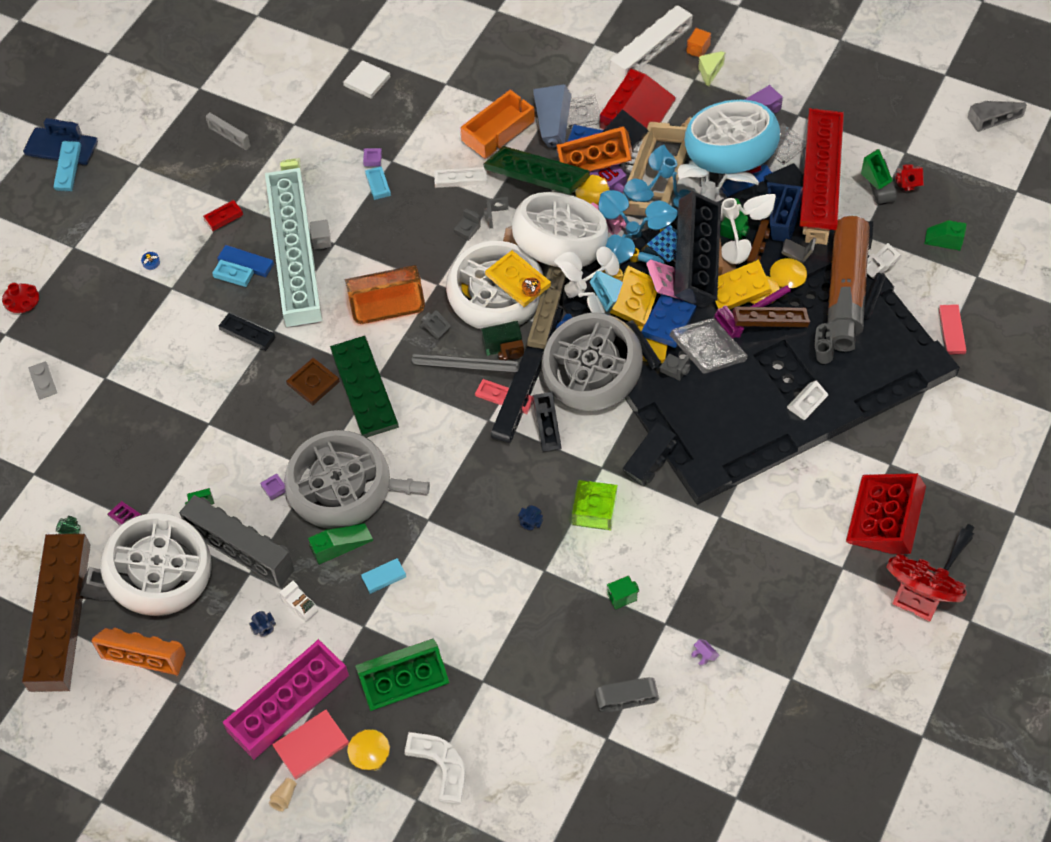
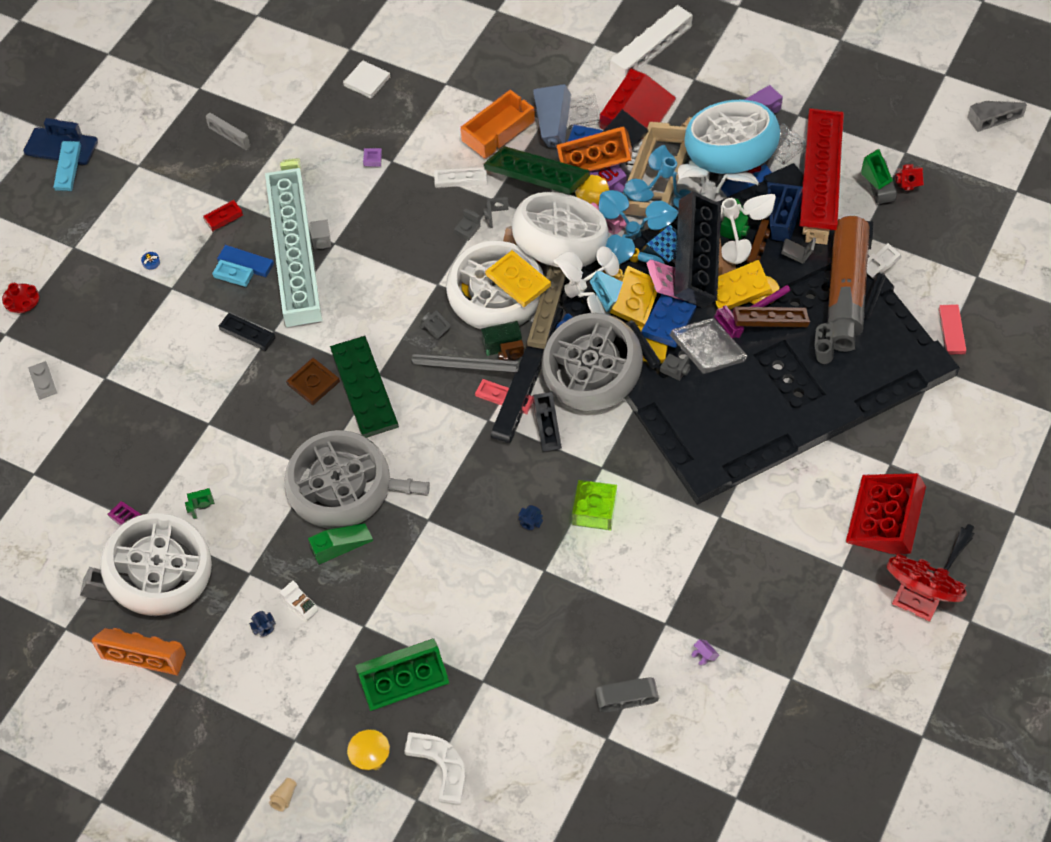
(56, 613): reddish brown brick -> none
(68, 526): clear green gear -> none
(239, 541): dark grey brick -> none
(273, 486): medium lavender plate -> none
(285, 699): dark pink brick -> none
(310, 744): coral tile -> none
(377, 183): medium azure tile -> none
(383, 575): medium azure tile -> none
(385, 294): clear orange windscreen -> none
(531, 287): clear orange tile -> none
(622, 592): green brick -> none
(651, 454): black brick -> none
(698, 42): orange brick -> none
(710, 65): yellowish green slope -> none
(788, 272): yellow dish -> none
(808, 400): white slope -> none
(946, 235): green slope -> none

